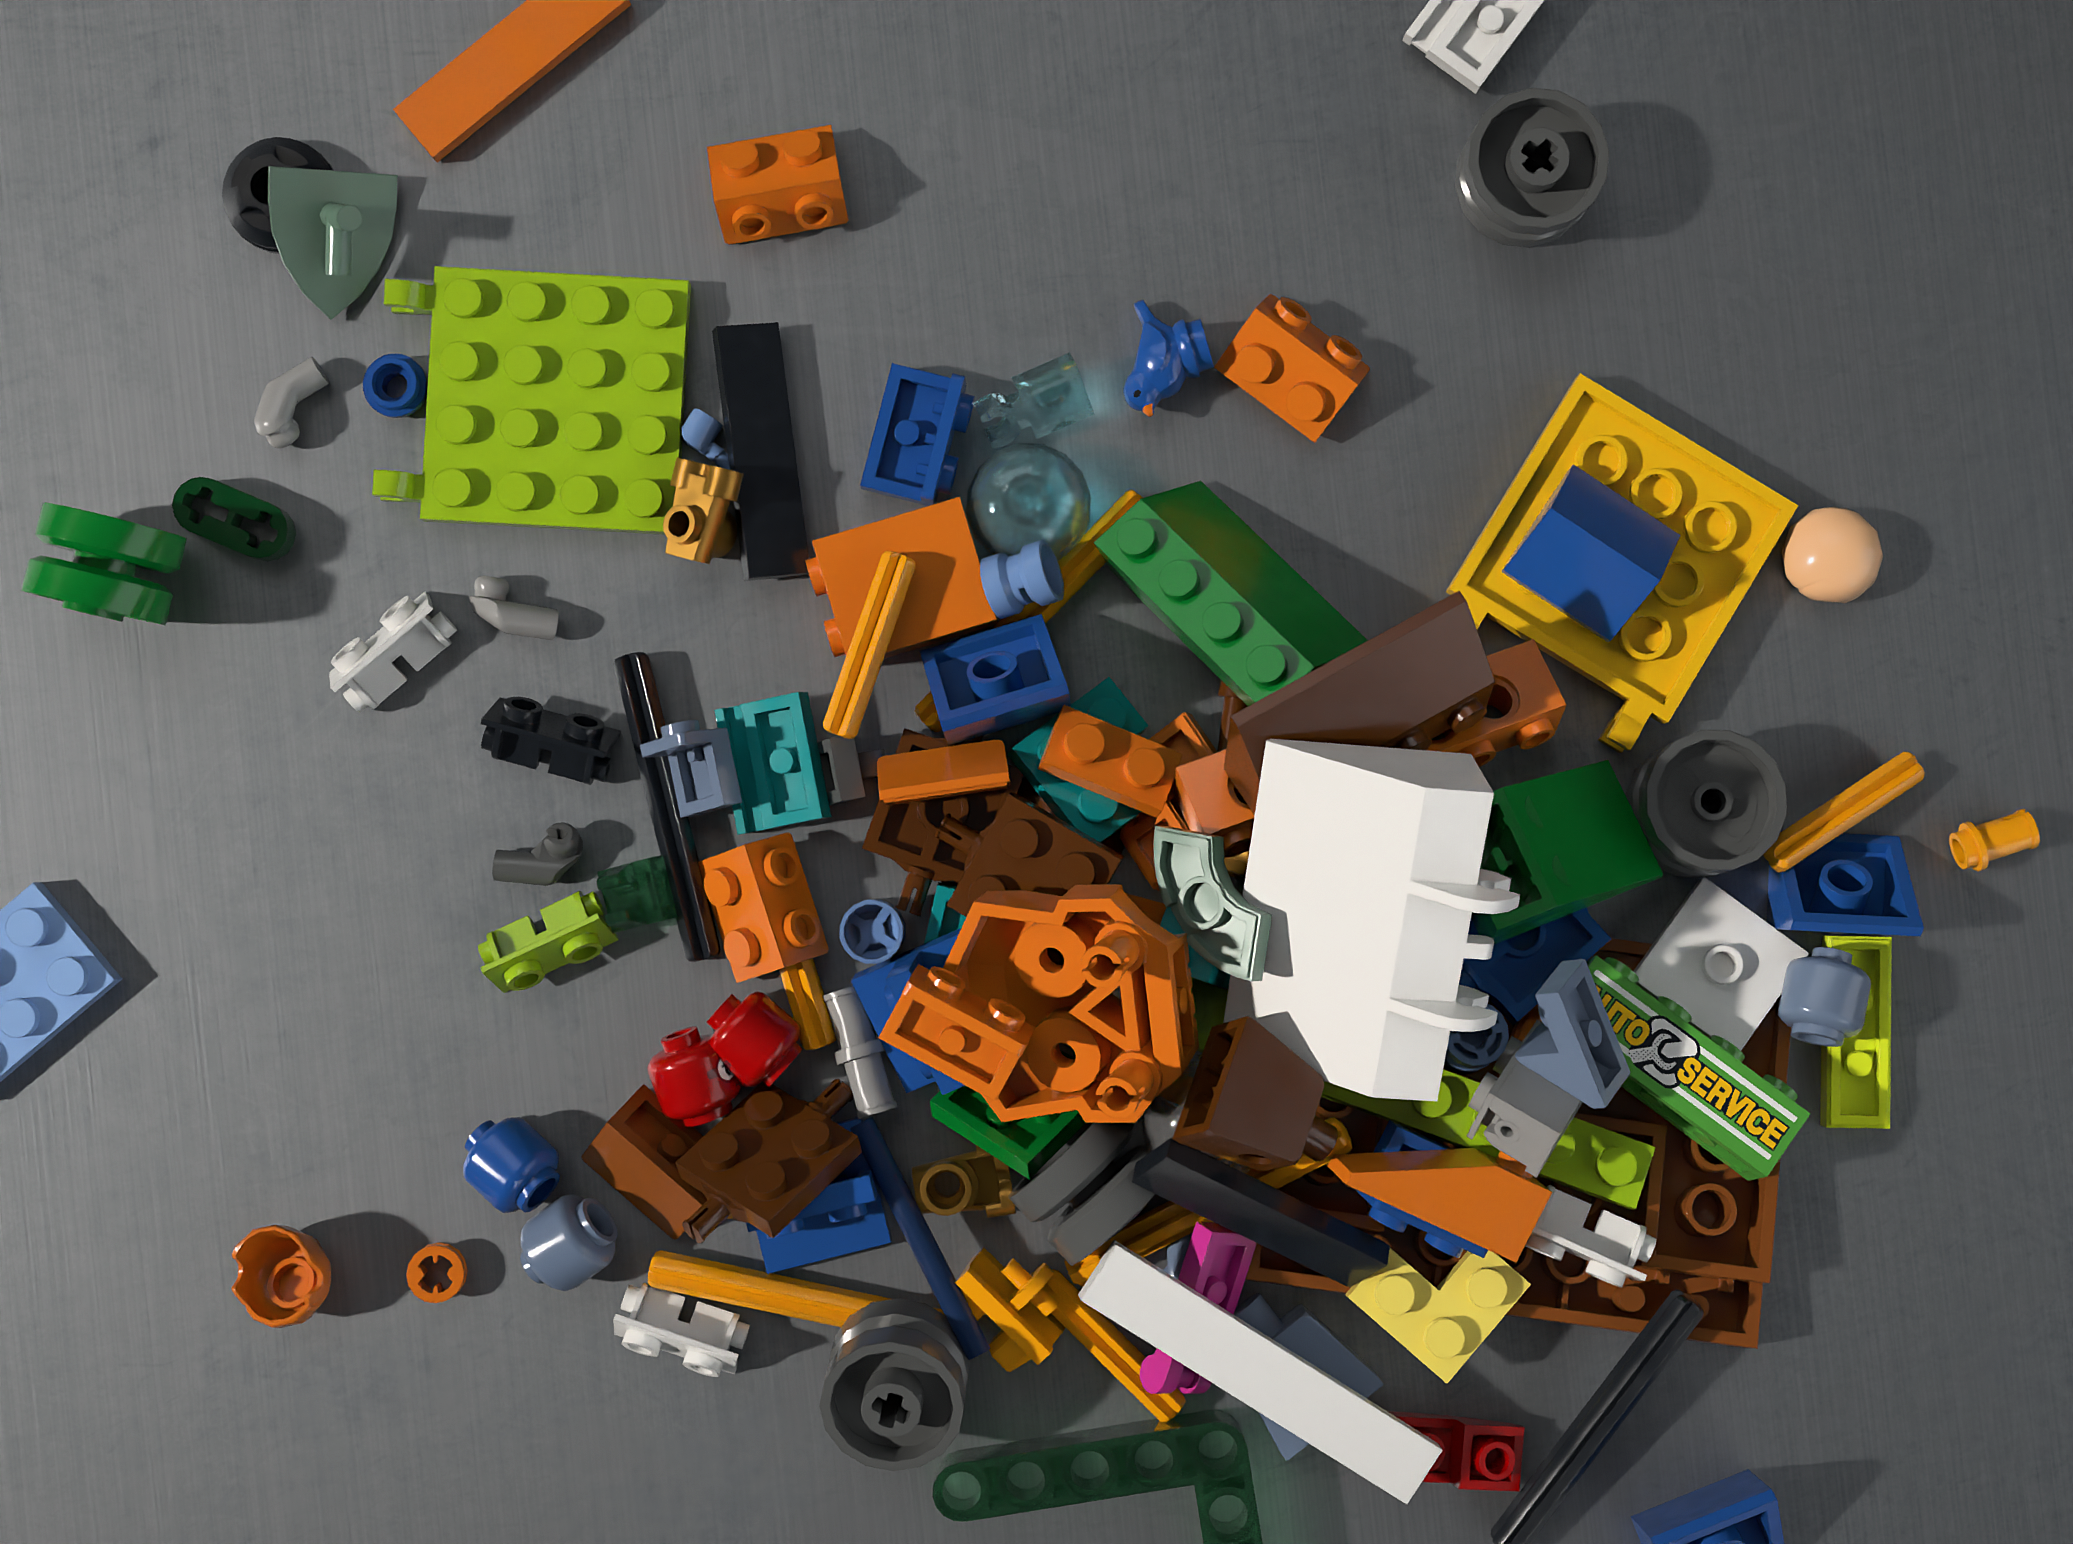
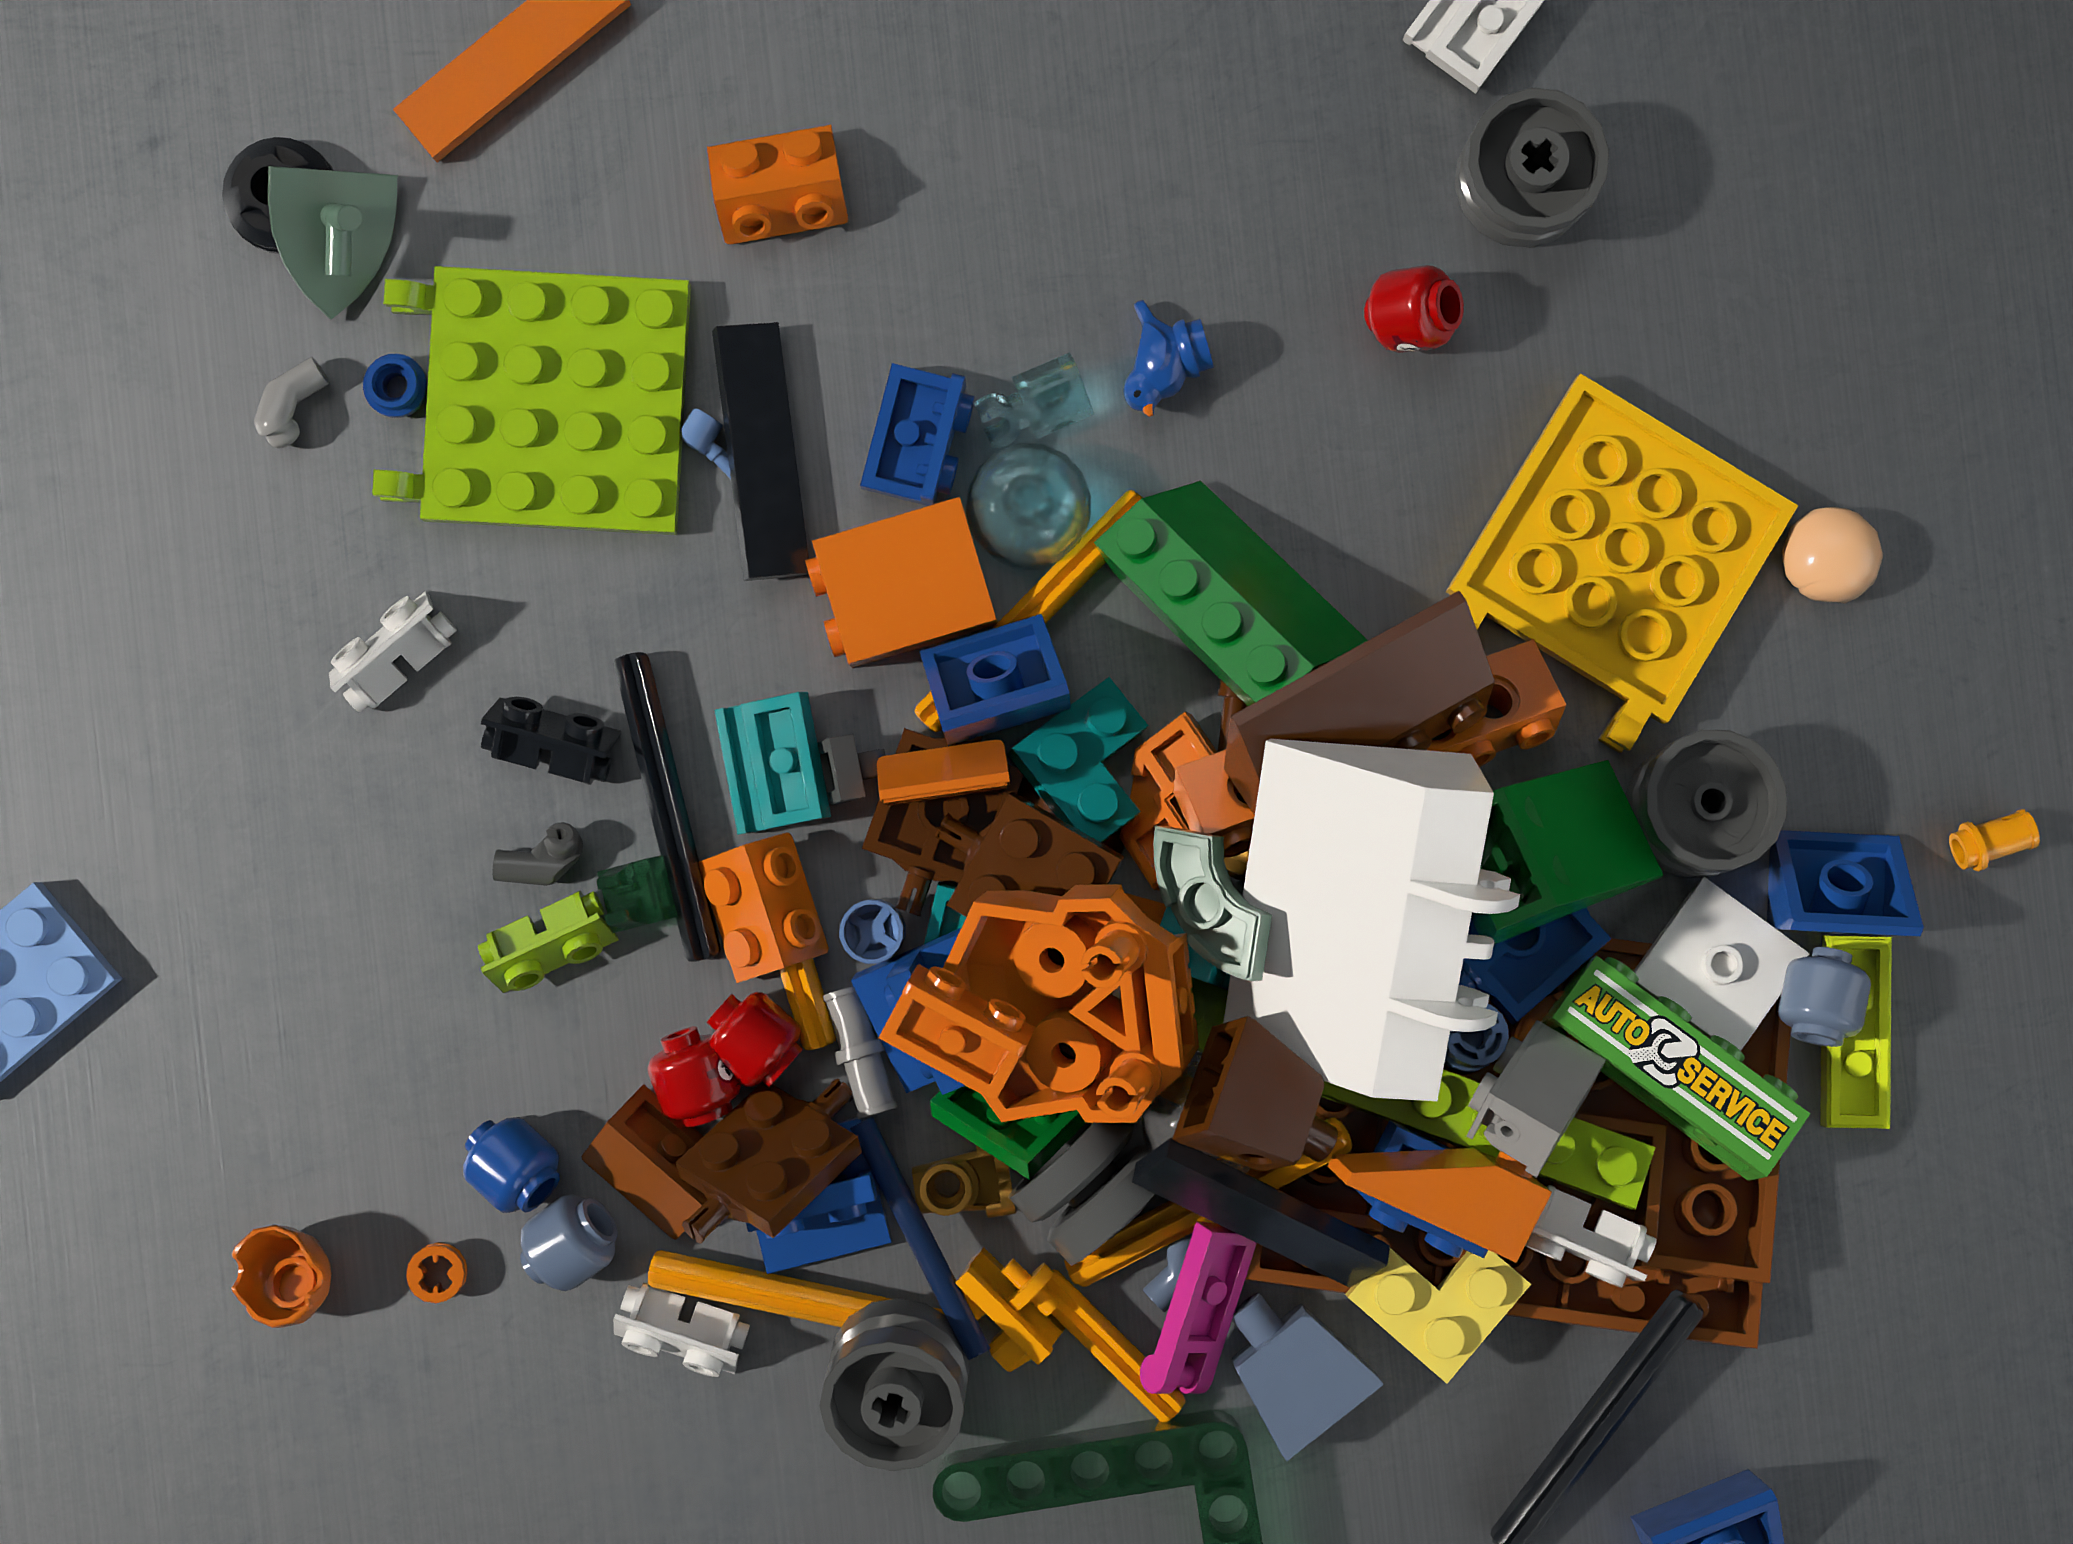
(103, 564): green wheel -> none
(239, 506): dark green beam -> none
(508, 616): light grey arm -> none
(699, 521): pearl gold plate -> none
(699, 766): sand blue bracket -> none
(869, 644): light orange axle -> none
(1020, 580): medium blue wheel -> none
(1110, 761): orange plate -> none
(1259, 1372): white tile -> none
(1293, 365): orange bracket -> none
(1414, 309): none -> red head
(1475, 1451): red slope -> none
(1576, 1040): sand blue slope -> none
(1592, 554): blue slope -> none
(1844, 811): light orange axle -> none

